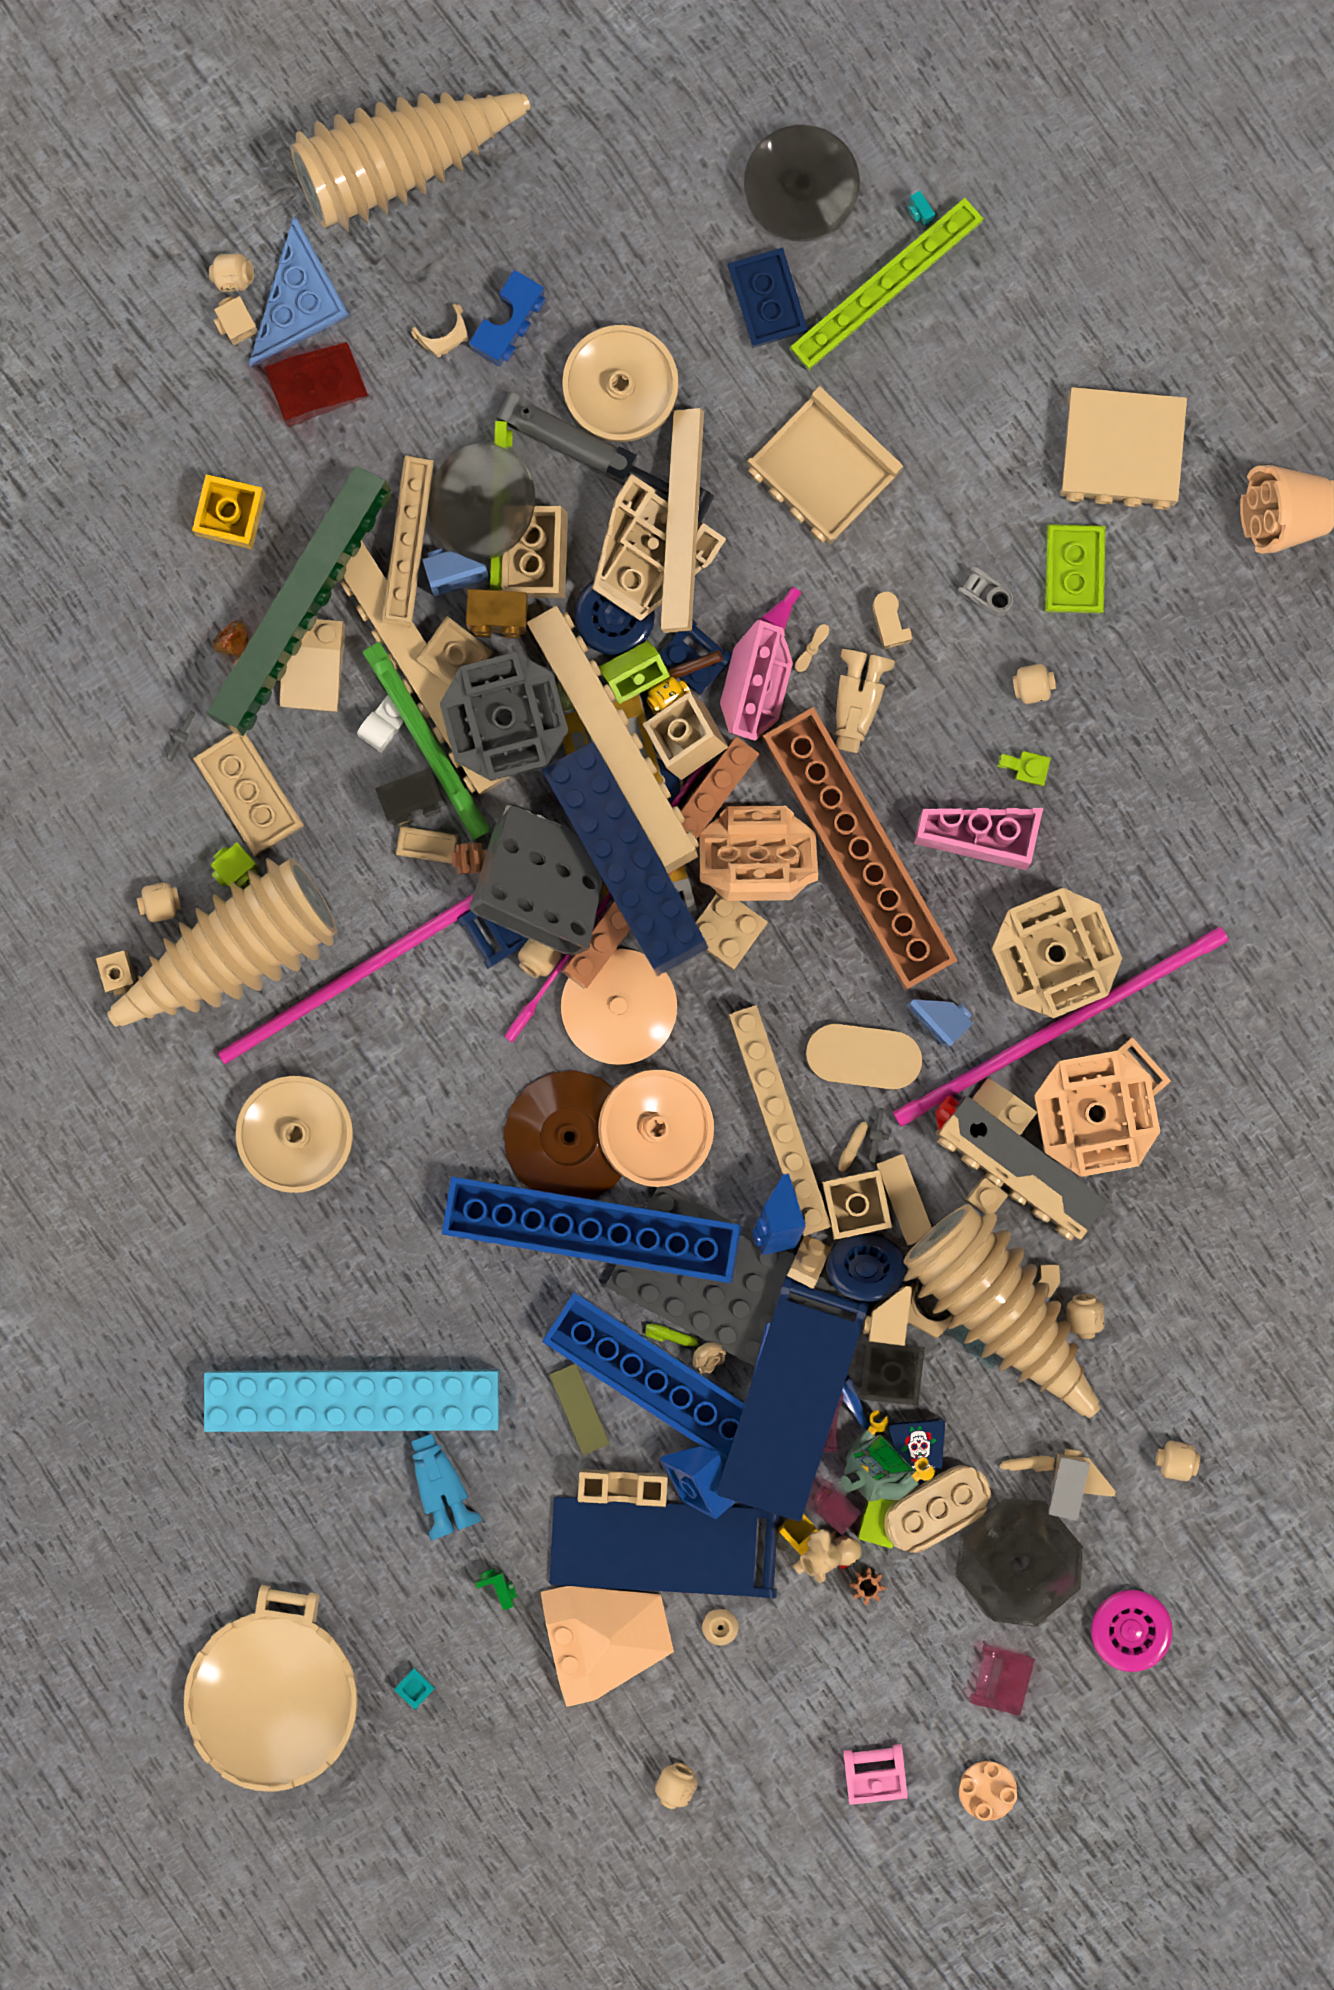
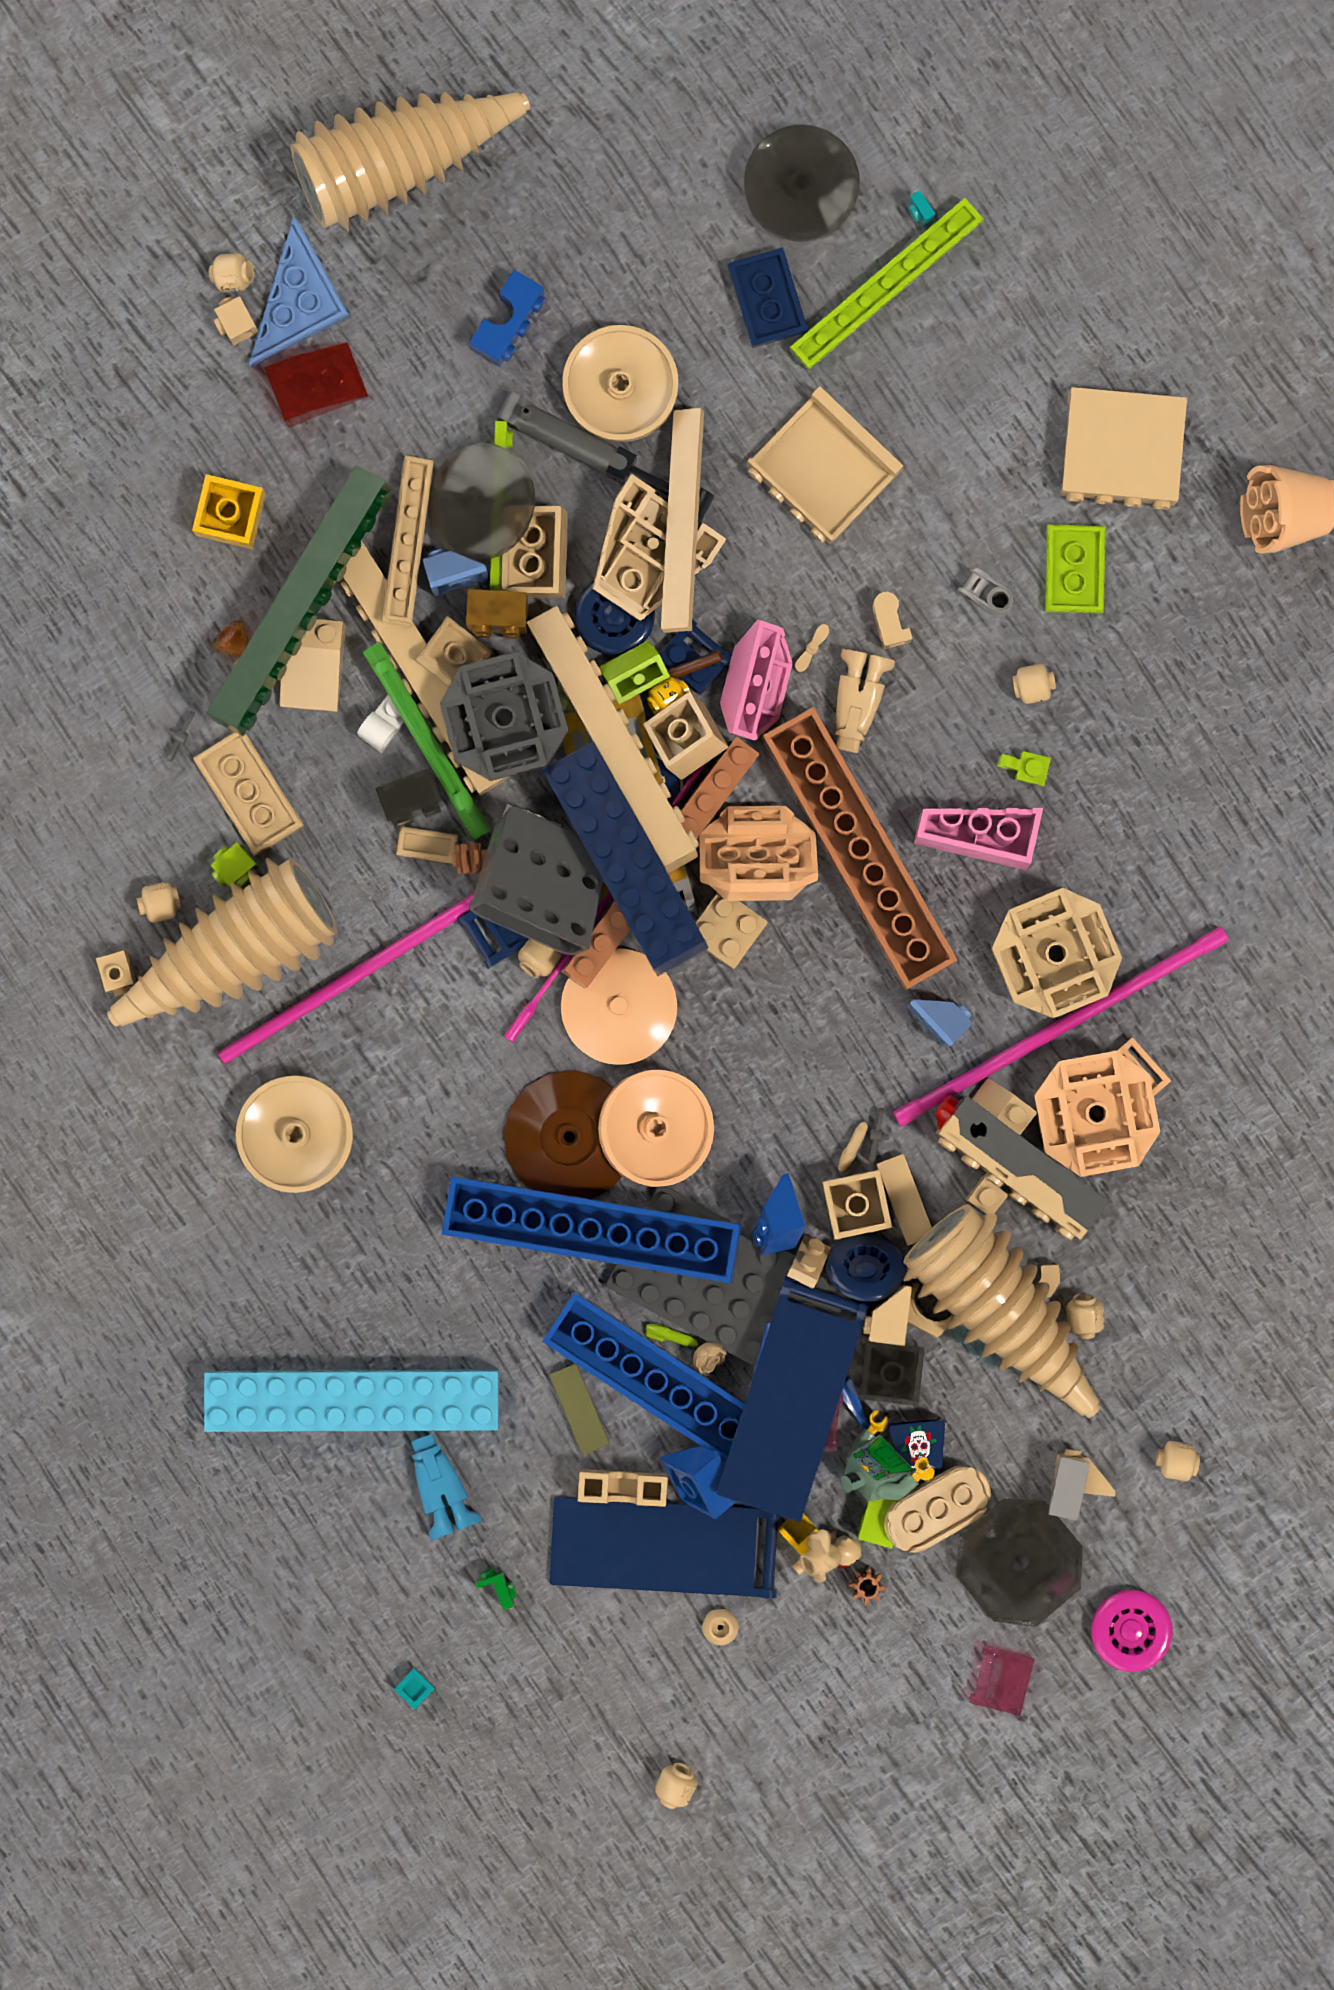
(271, 1697): tan dish -> none
(447, 343): tan helmet -> none
(603, 1637): light nougat wedge -> none
(778, 1116): tan brick -> none
(781, 611): dark pink cone -> none
(836, 1508): clear pink brick -> none
(864, 1056): tan tile -> none
(875, 1784): bright pink plate -> none
(987, 1790): light nougat dish -> none
(1037, 1463): tan piece -> none

